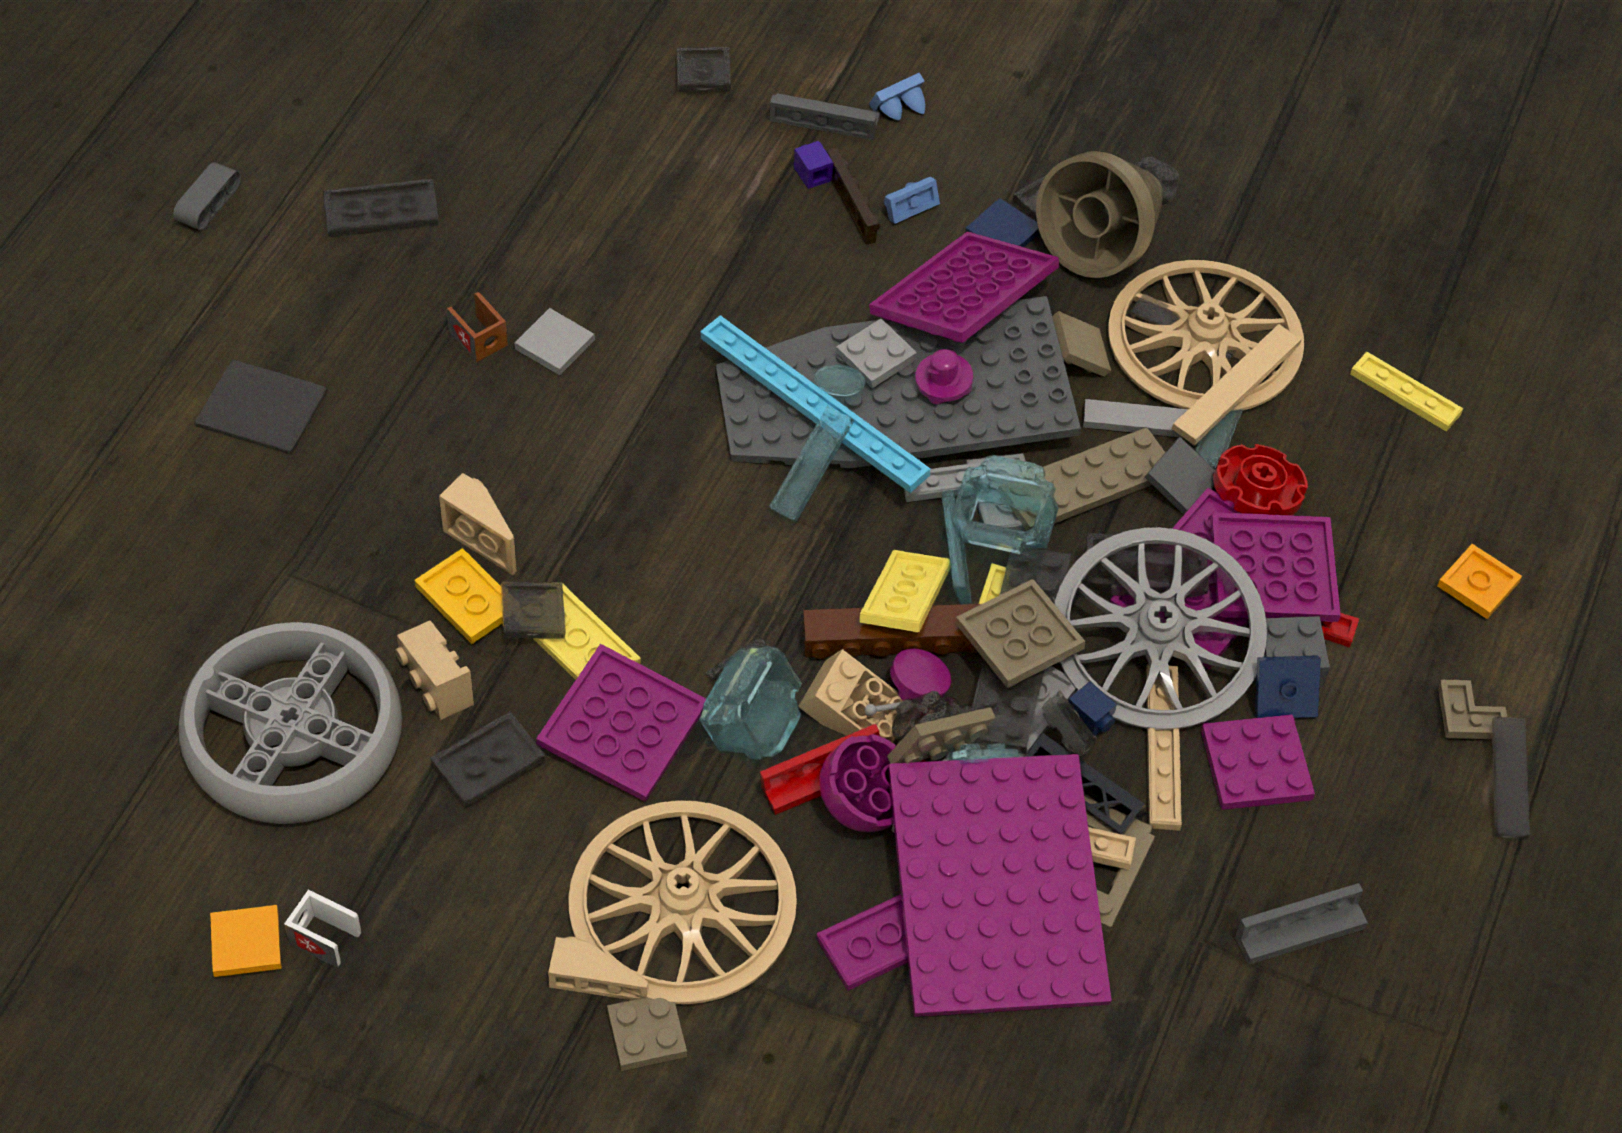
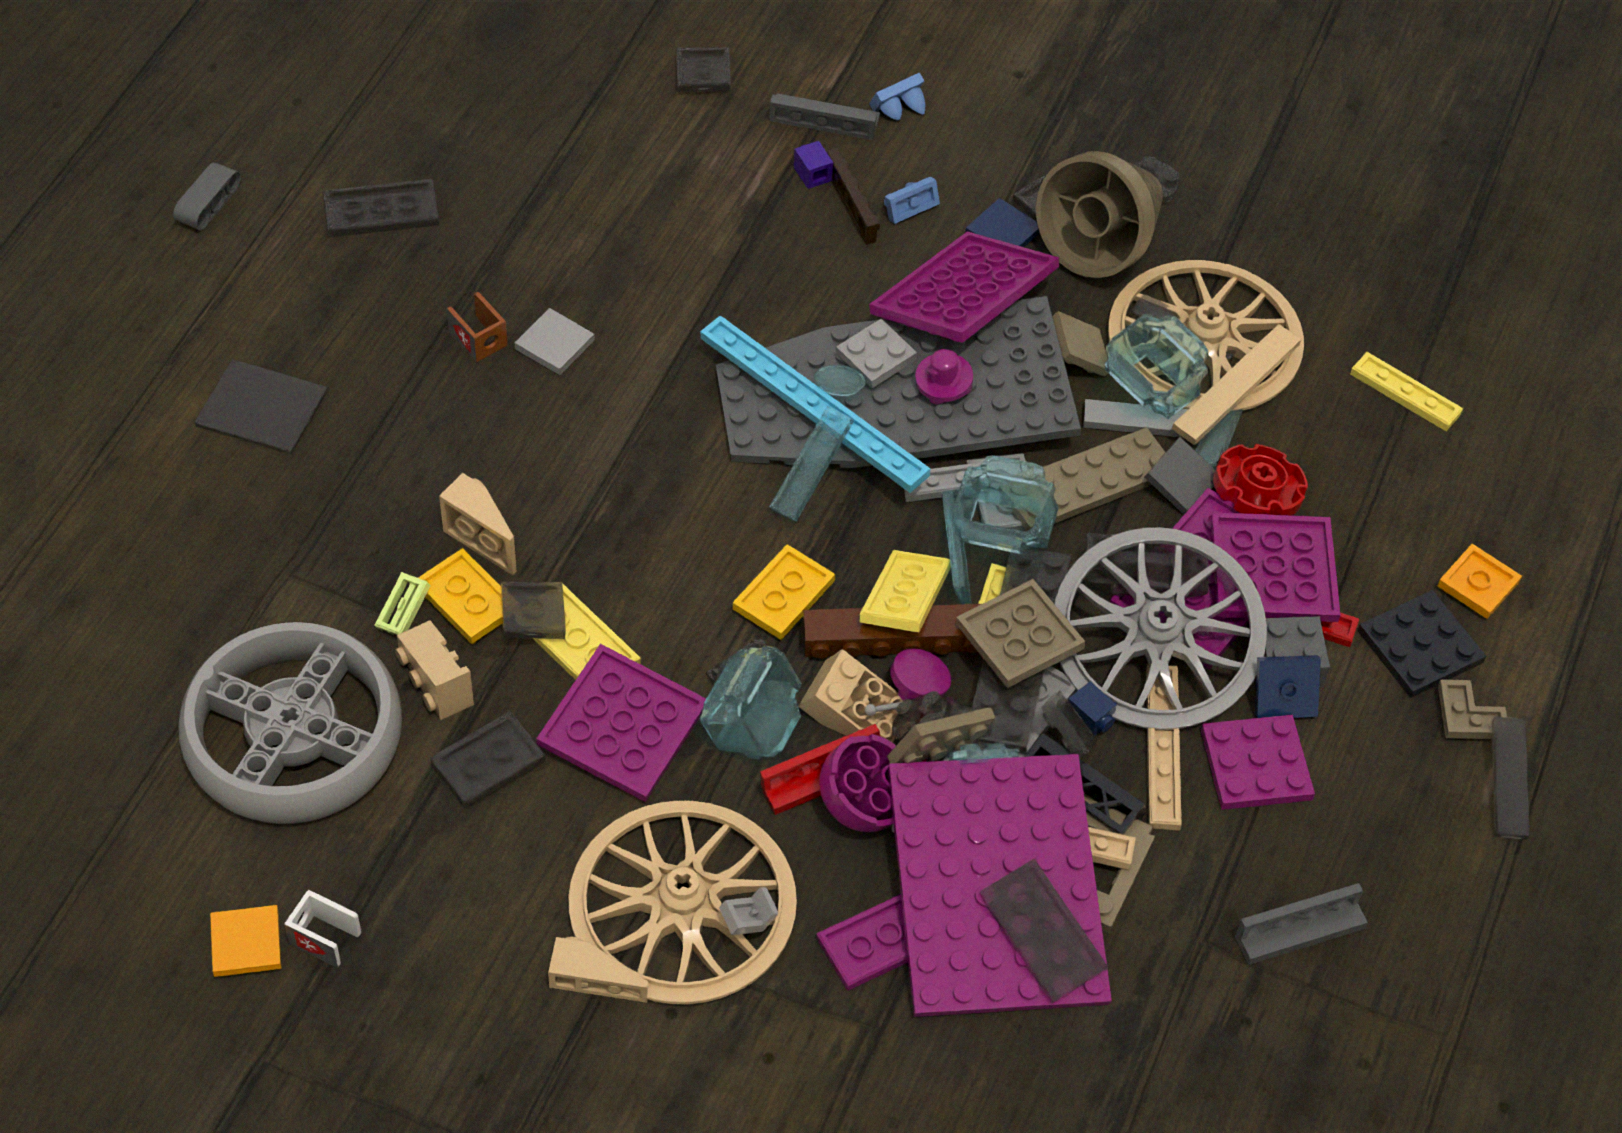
(407, 606): none -> yellowish green tile
(646, 1032): dark tan plate -> none
(750, 913): none -> light grey bracket
(783, 591): none -> yellow plate
(1043, 931): none -> clear smoke tile
(1171, 349): none -> clear light blue piece
(1421, 643): none -> black plate

